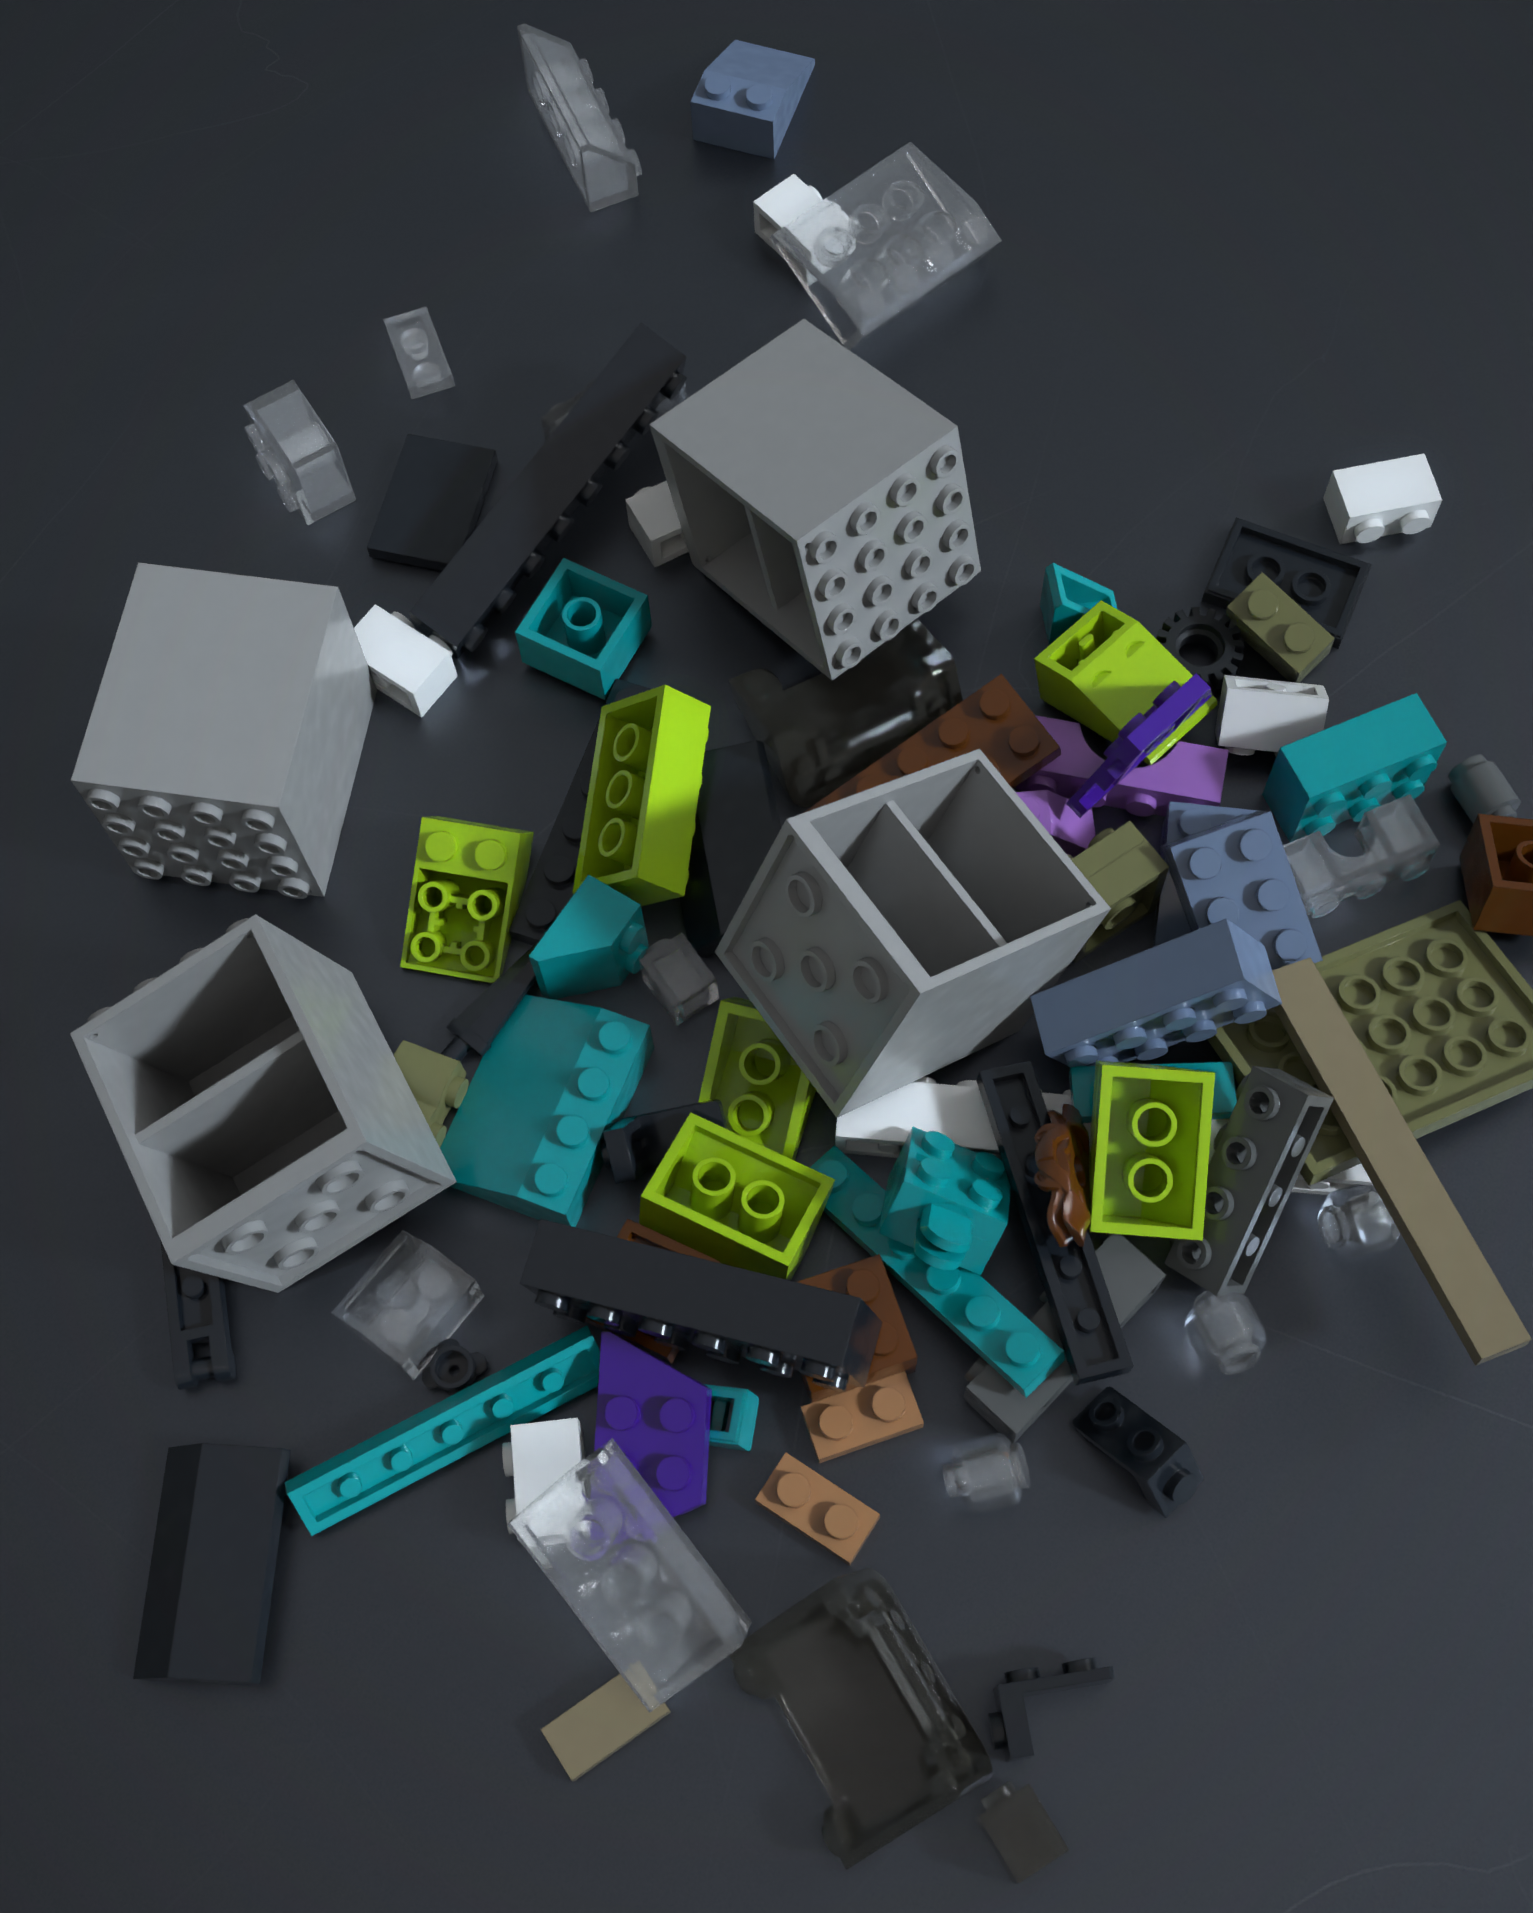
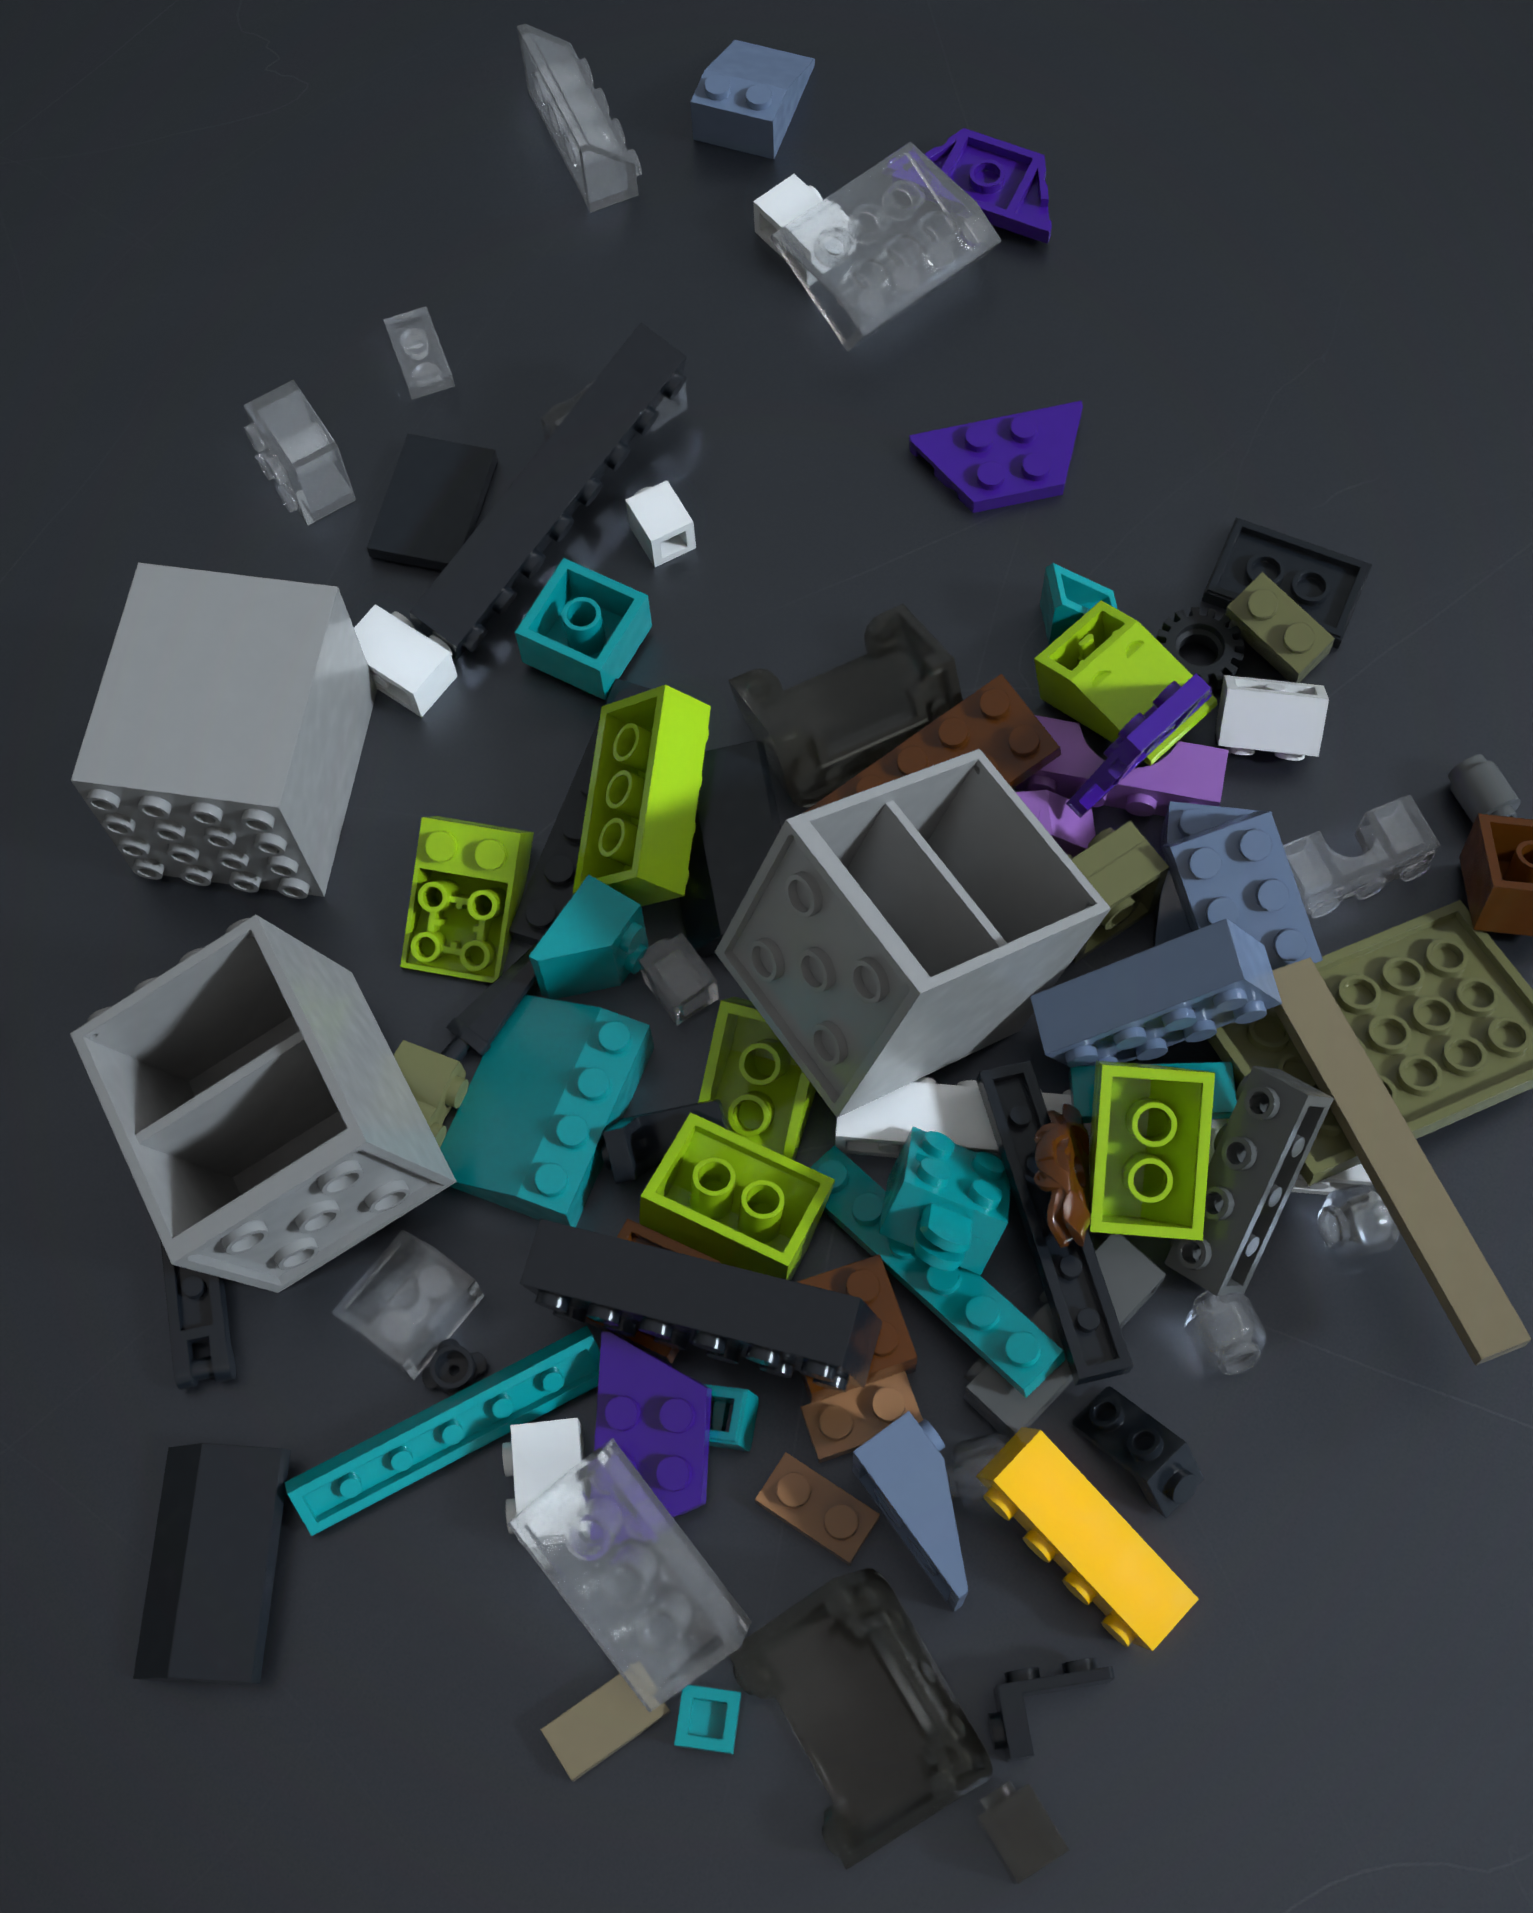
(708, 1719): none -> teal plate
(820, 496): light grey piece -> none
(912, 1490): none -> sand blue slope
(1002, 180): none -> dark purple wing
(1004, 457): none -> dark purple wing
(1086, 1538): none -> yellow brick
(1353, 768): teal brick -> none
(1382, 499): white brick -> none

